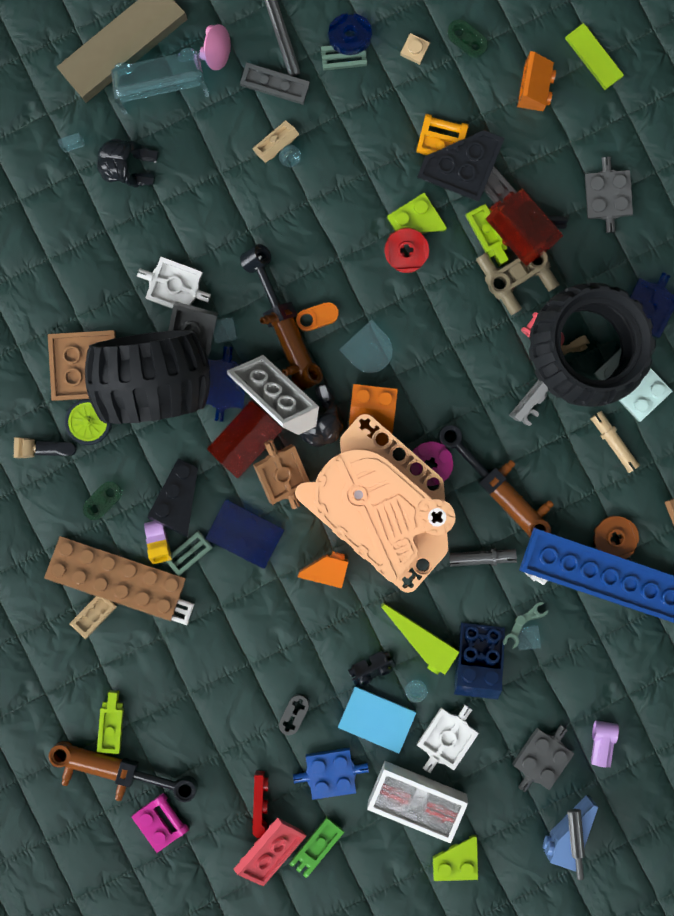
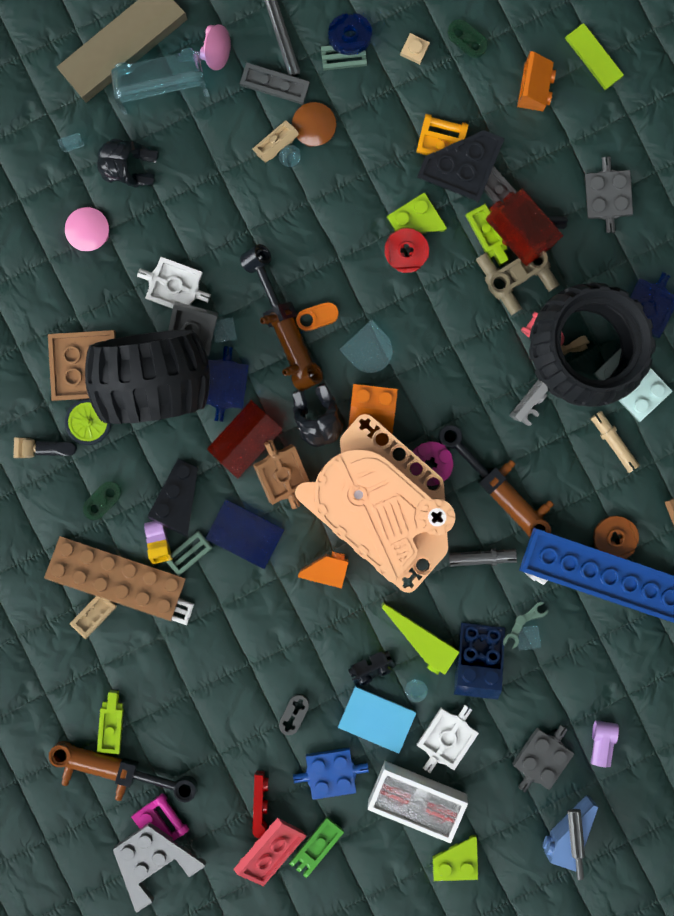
(87, 229): none -> bright pink dish
(147, 853): none -> wing
(276, 394): white slope -> none
(314, 124): none -> dark orange dish

